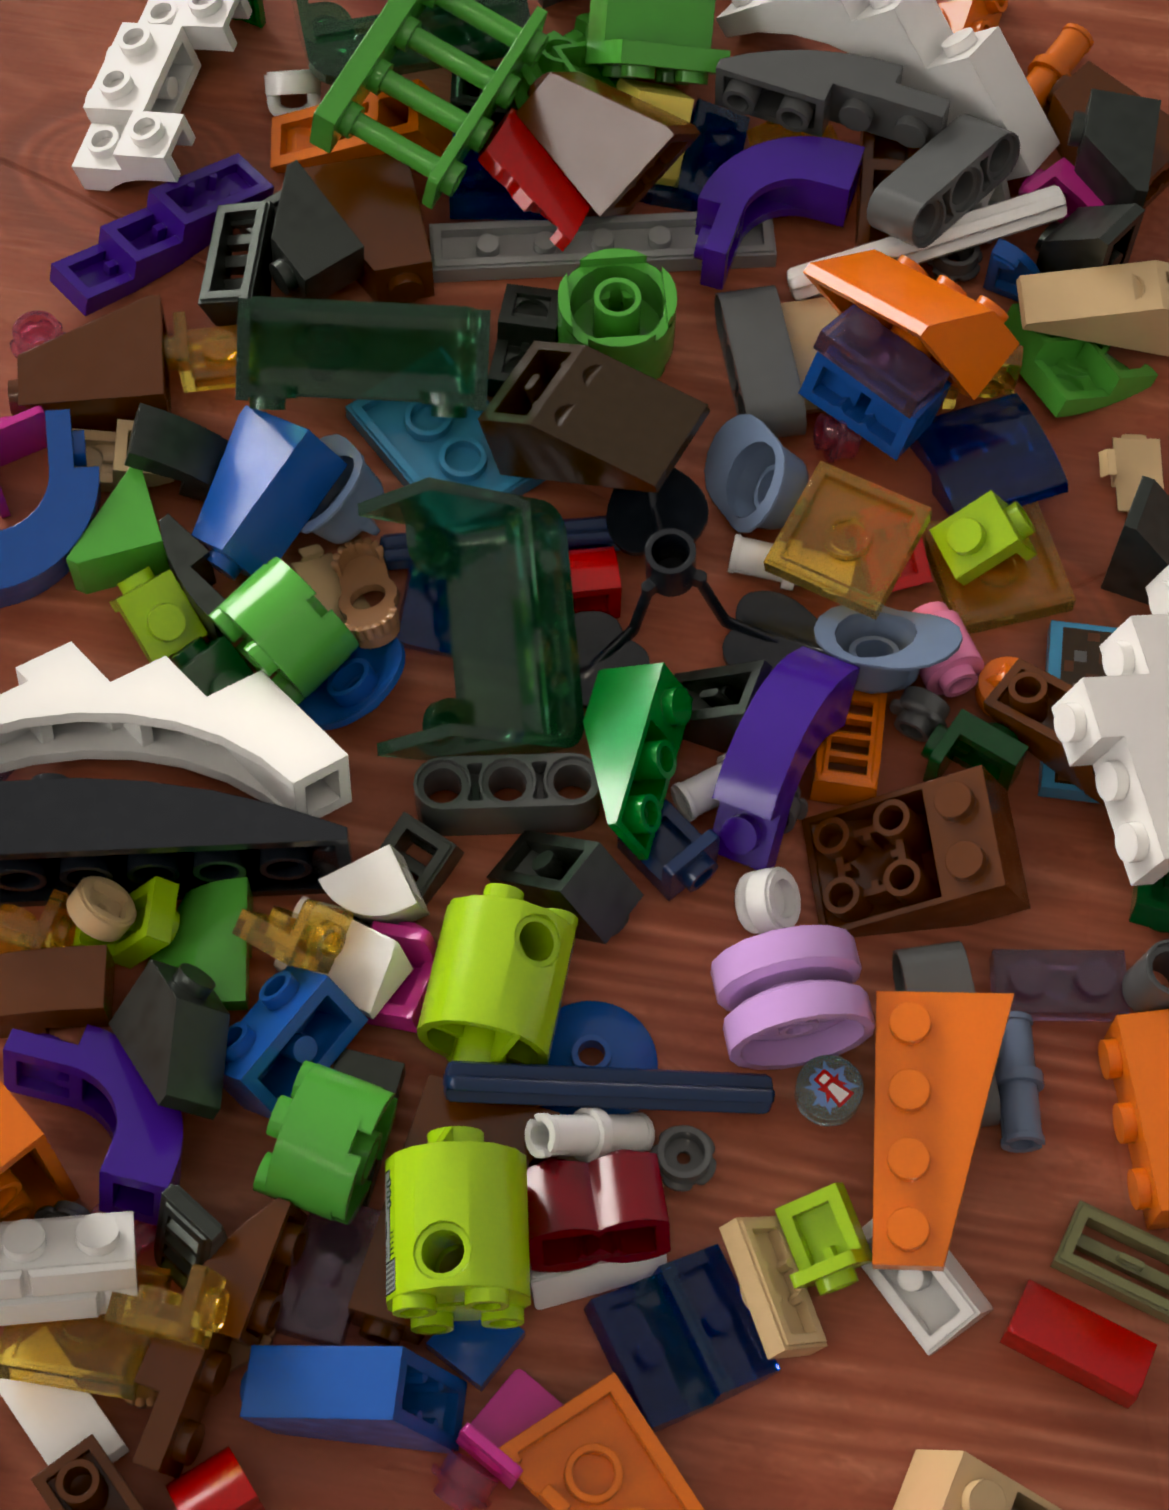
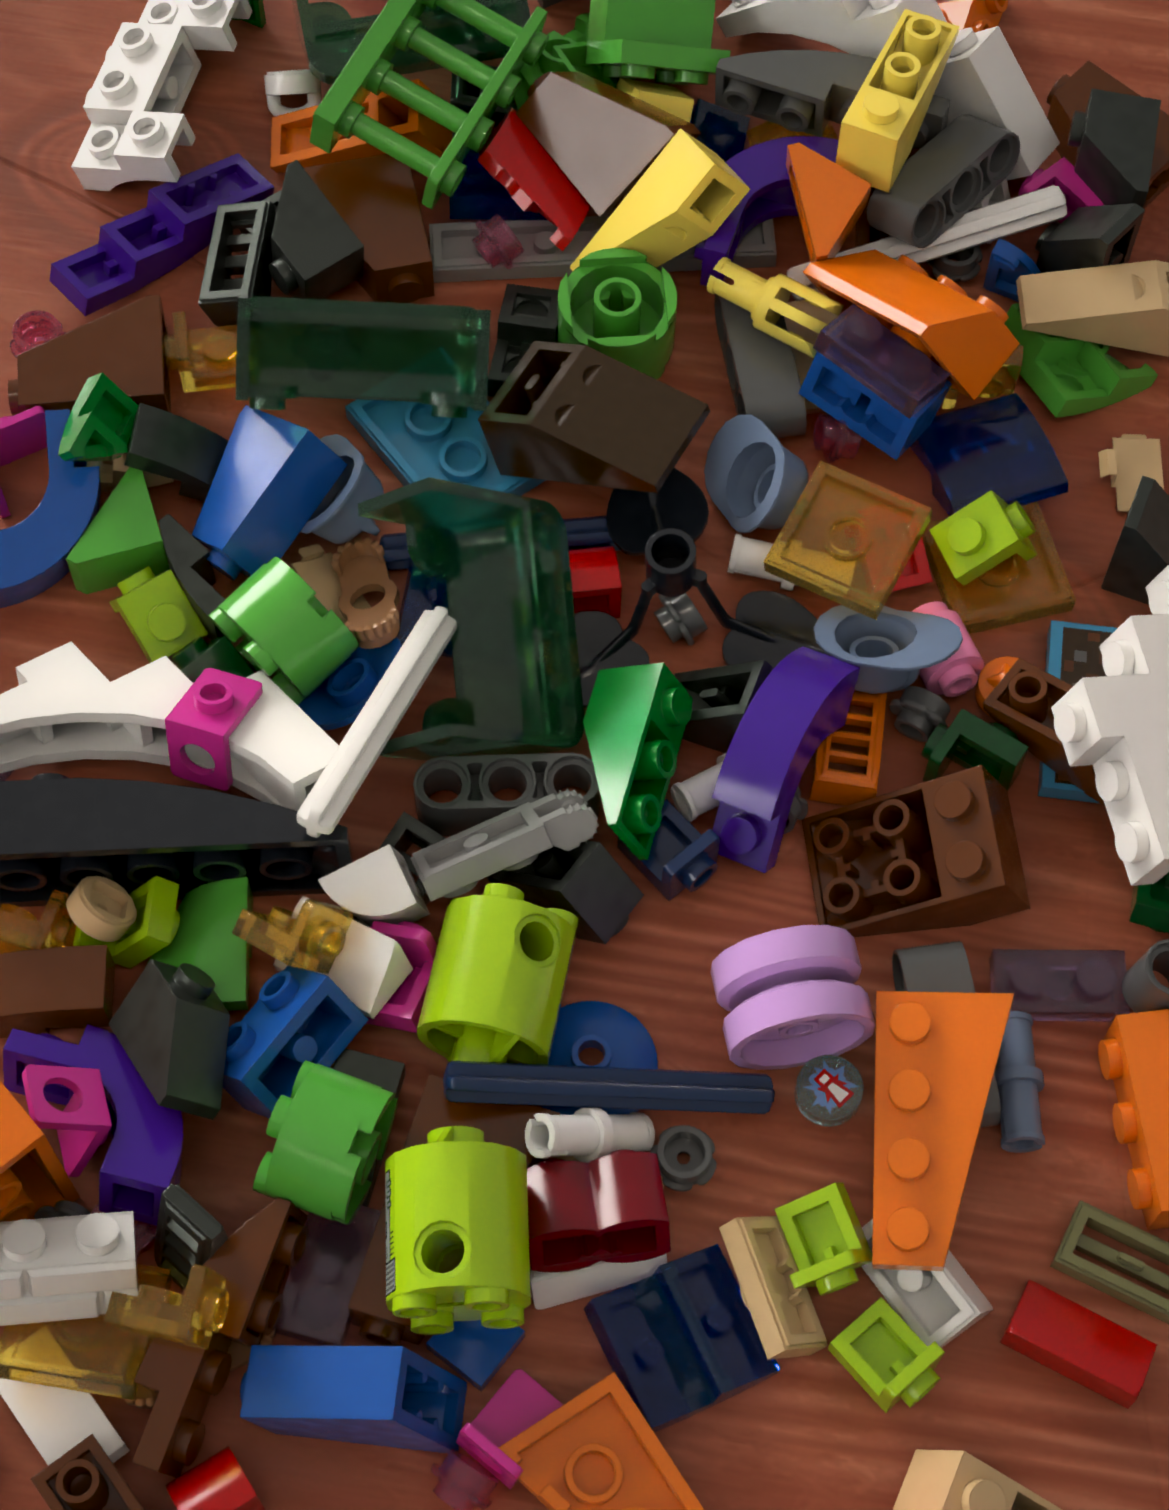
(84, 1120): none -> dark pink bracket
(98, 422): none -> green slope
(207, 719): none -> dark pink bracket
(376, 723): none -> white axle
(497, 242): none -> clear pink plate
(504, 843): none -> light grey hinge
(672, 204): none -> light yellow slope
(680, 618): none -> dark grey plate
(767, 900): white tile -> none
(769, 300): none -> light yellow arm
(826, 200): none -> orange slope
(887, 1357): none -> lime bracket
(895, 99): none -> light yellow slope
(1058, 60): orange pin -> none

